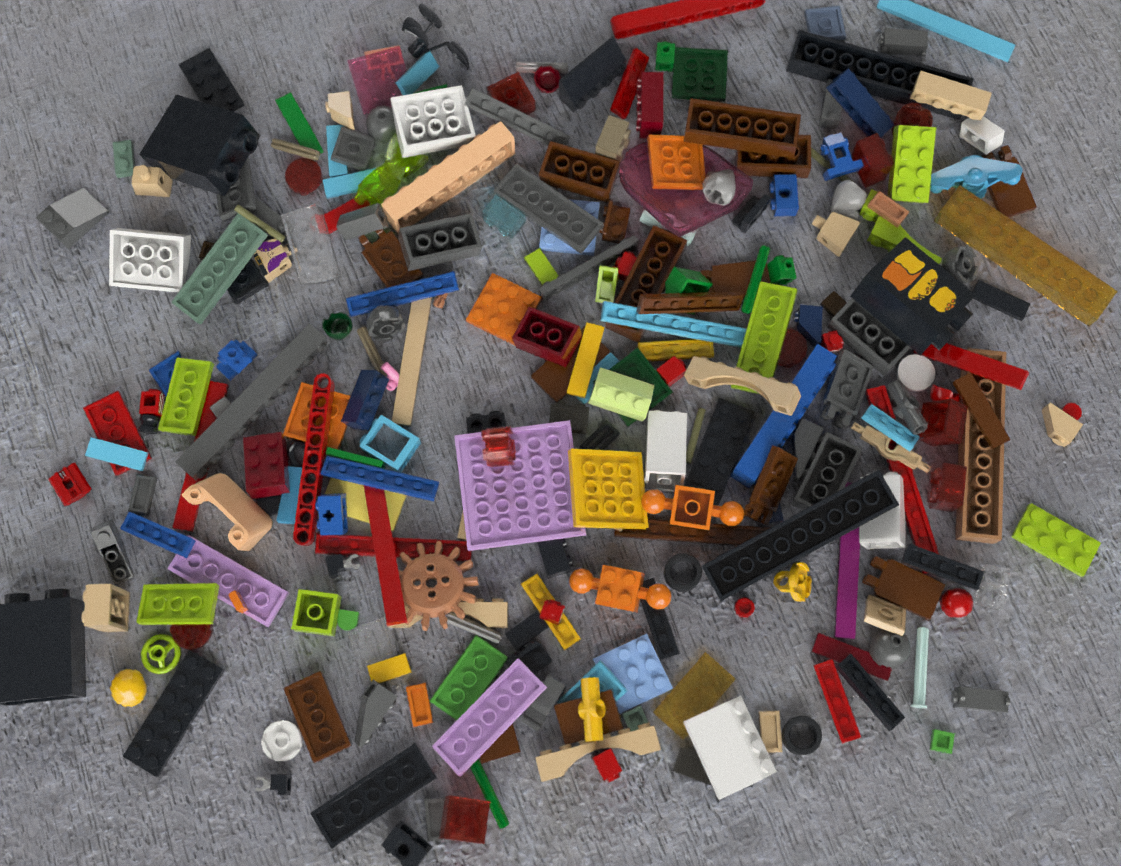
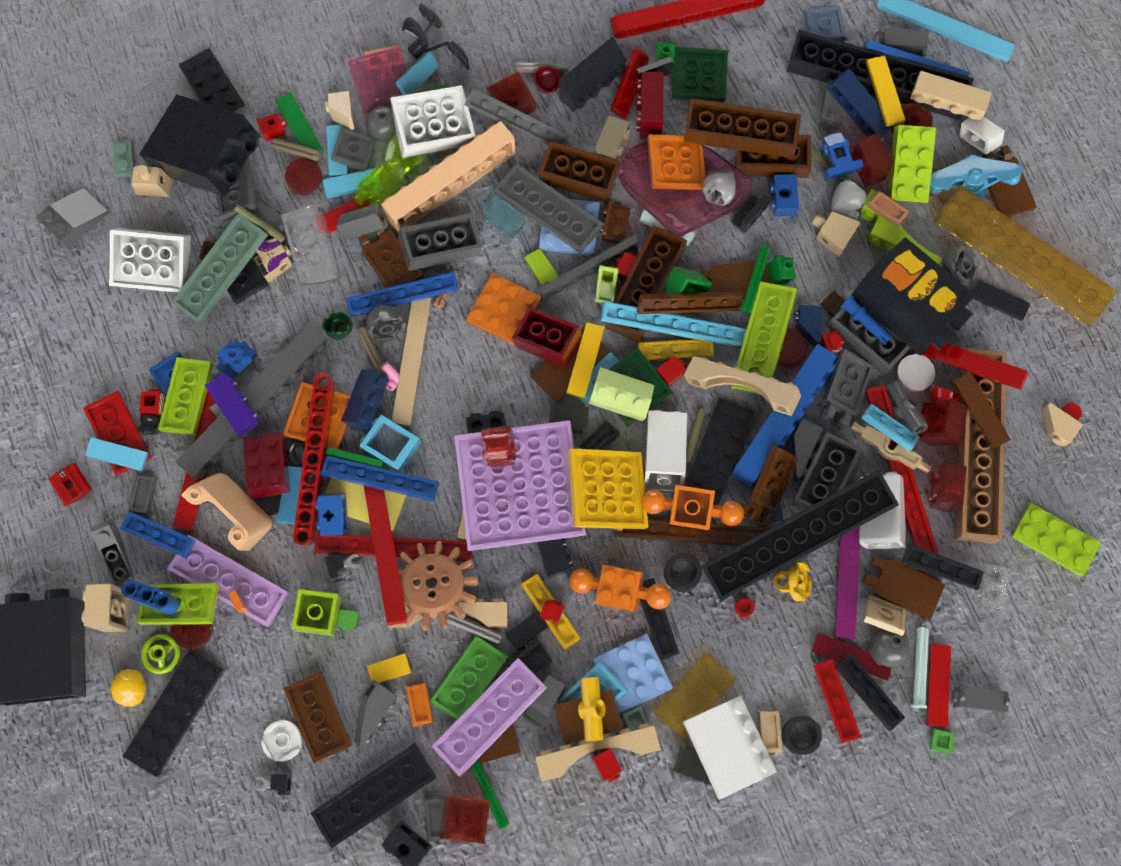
(144, 592): none -> blue beam
(232, 404): none -> dark purple brick
(272, 126): none -> red brick
(664, 65): none -> black tile
(859, 313): none -> blue pin
(885, 91): none -> yellow tile
(912, 57): none -> blue tile
(938, 685): none -> red tile
(956, 602): red hair -> none

